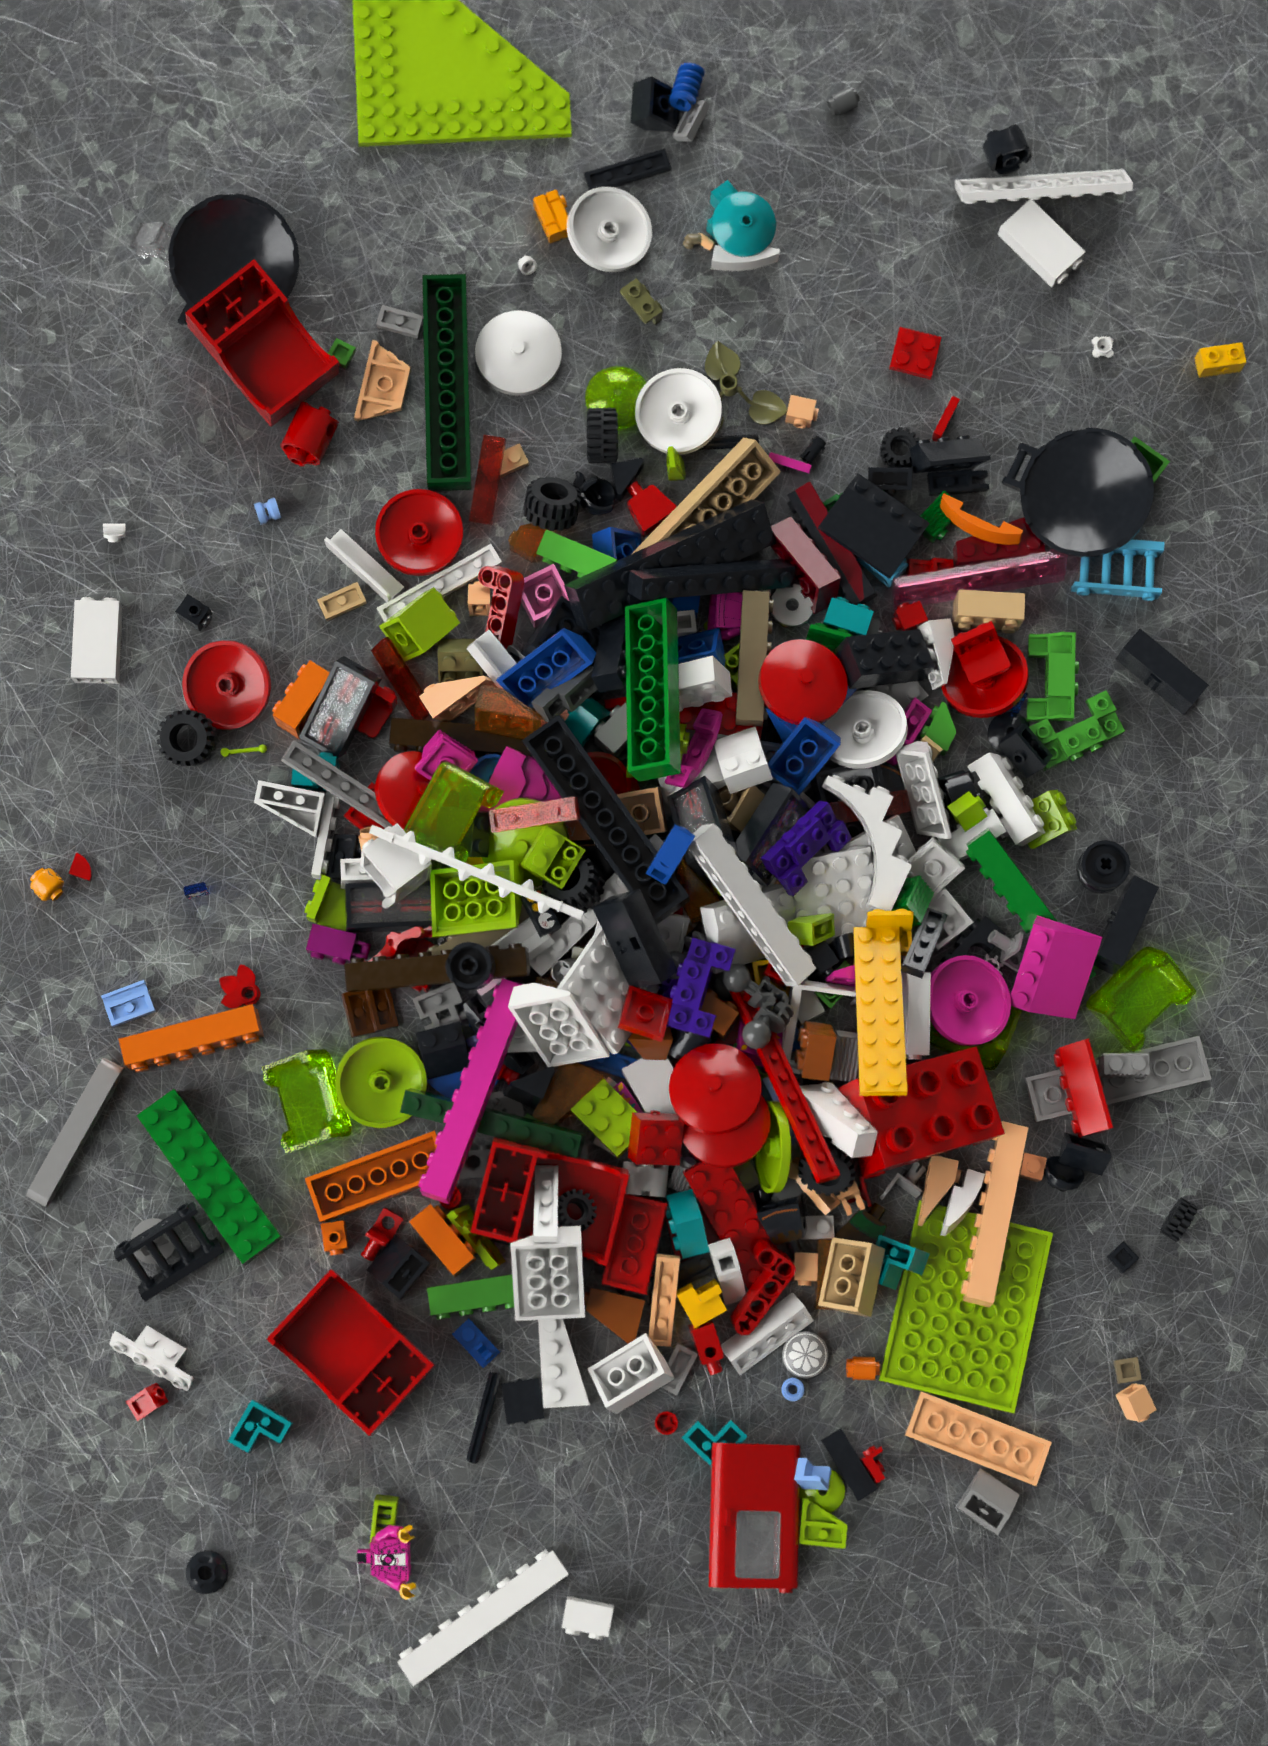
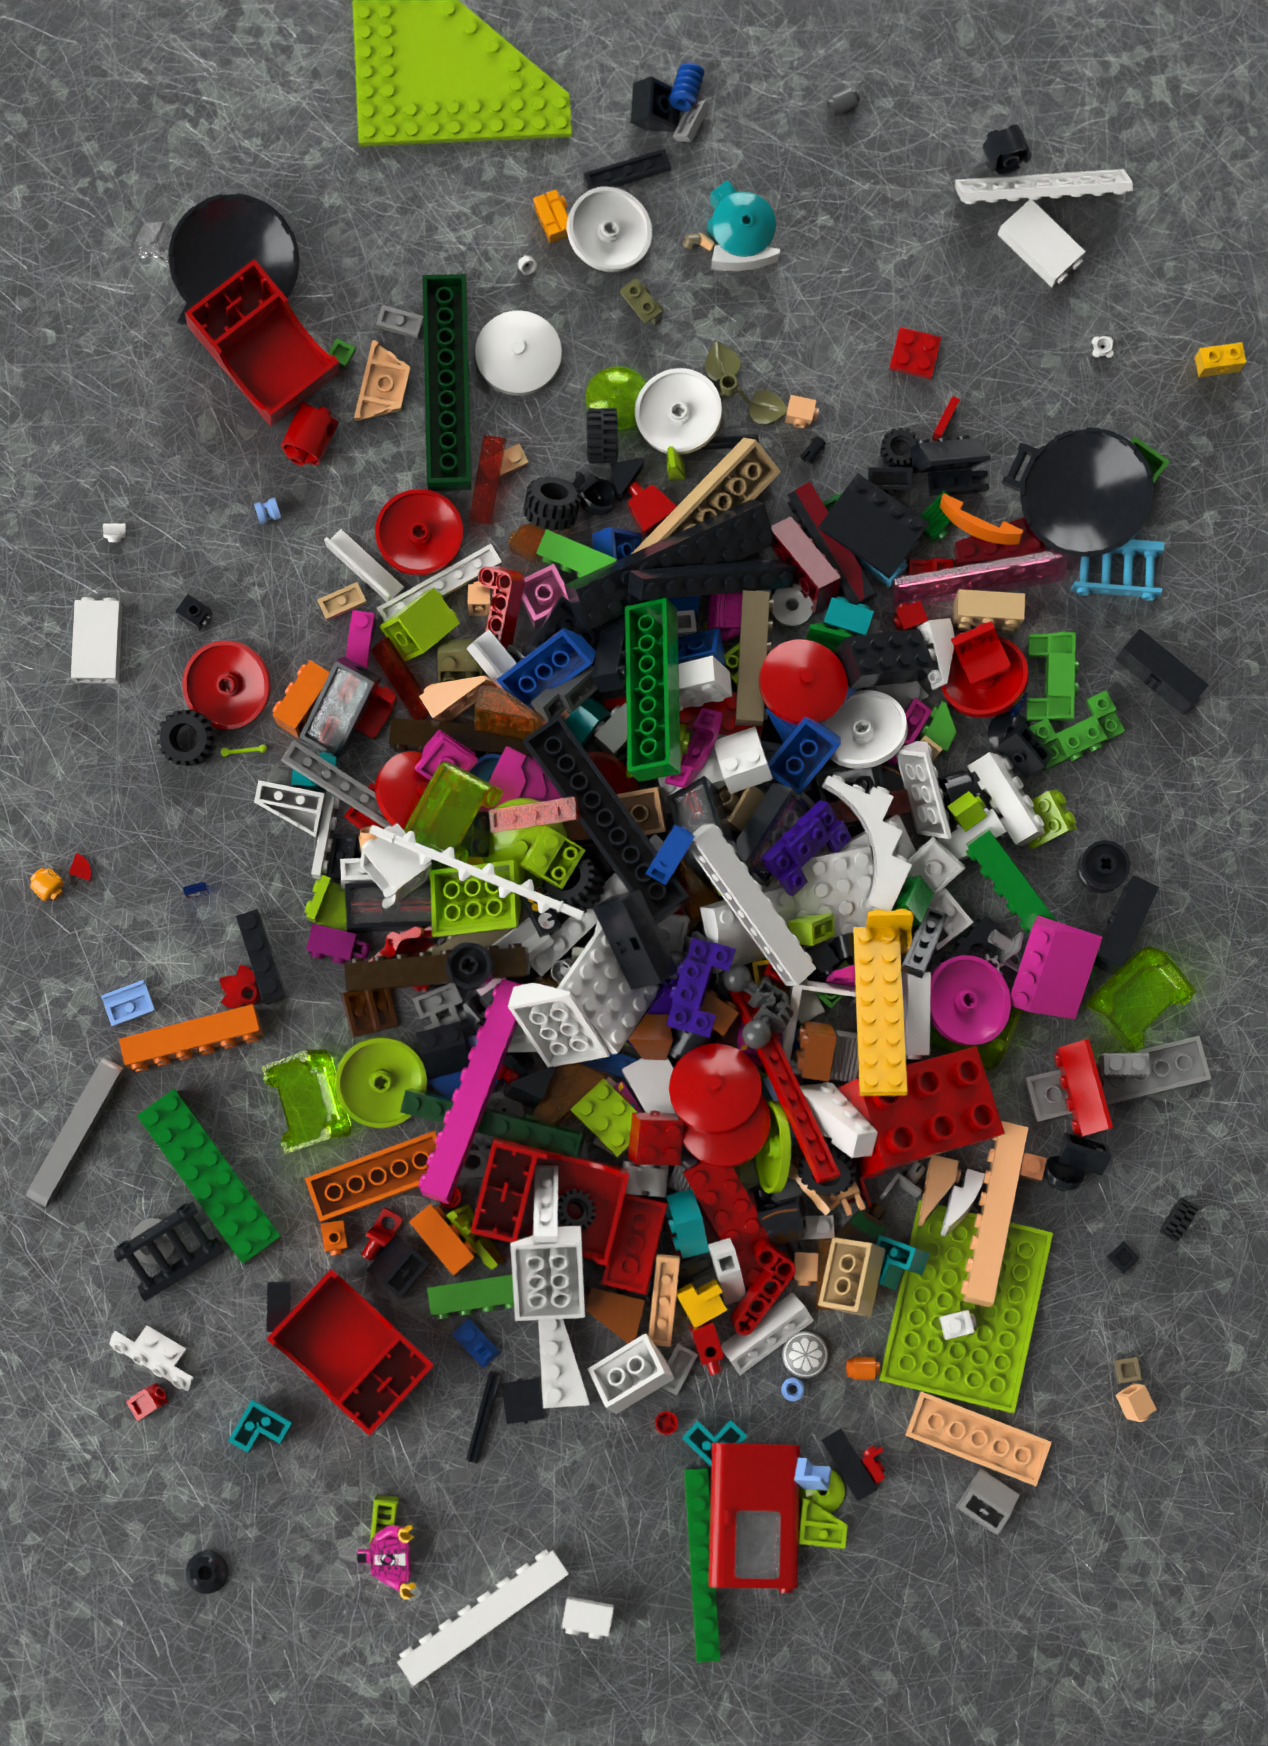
(261, 956): none -> black brick
(277, 1304): none -> black slope
(361, 637): none -> dark pink slope
(645, 1013): red plate -> none
(703, 1597): none -> green brick
(788, 462): dark pink tile -> none
(957, 1324): none -> white bracket

